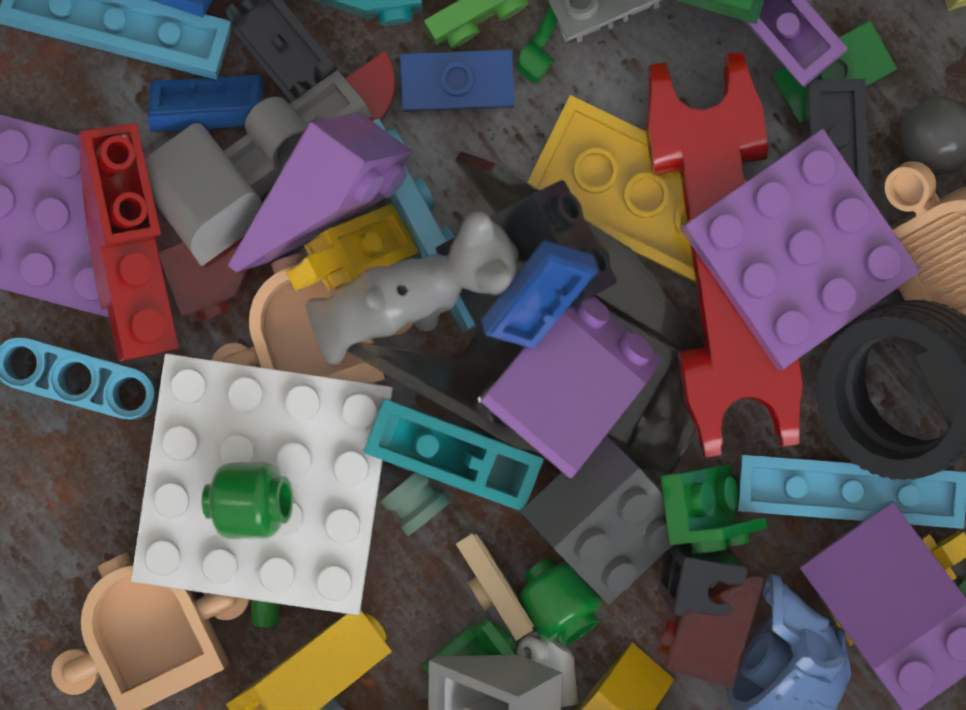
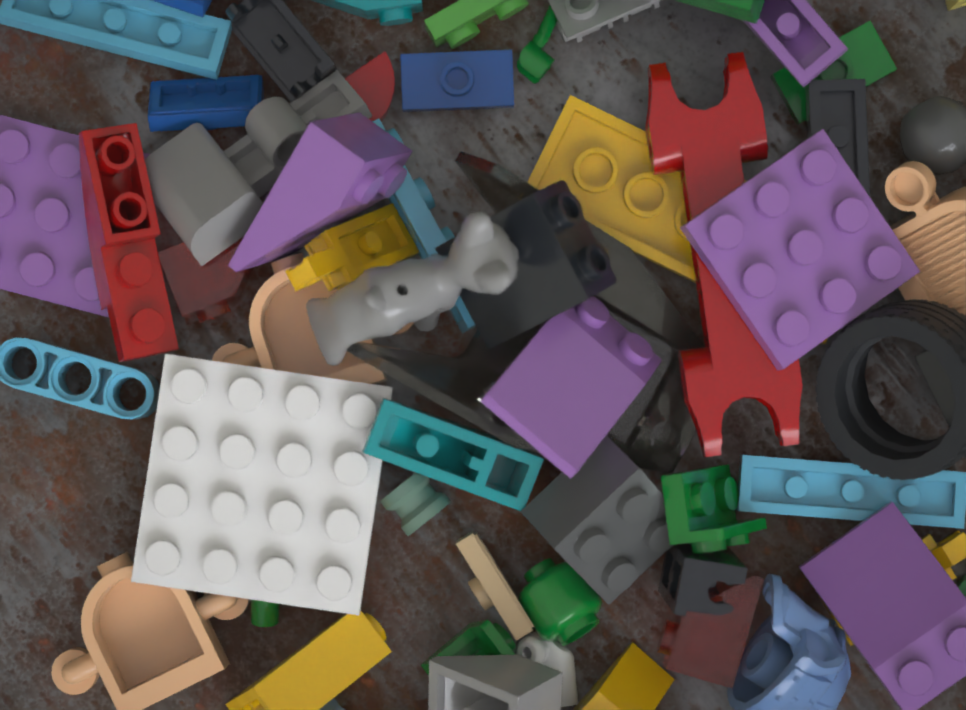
(247, 500): green head -> none
(539, 294): blue plate -> none

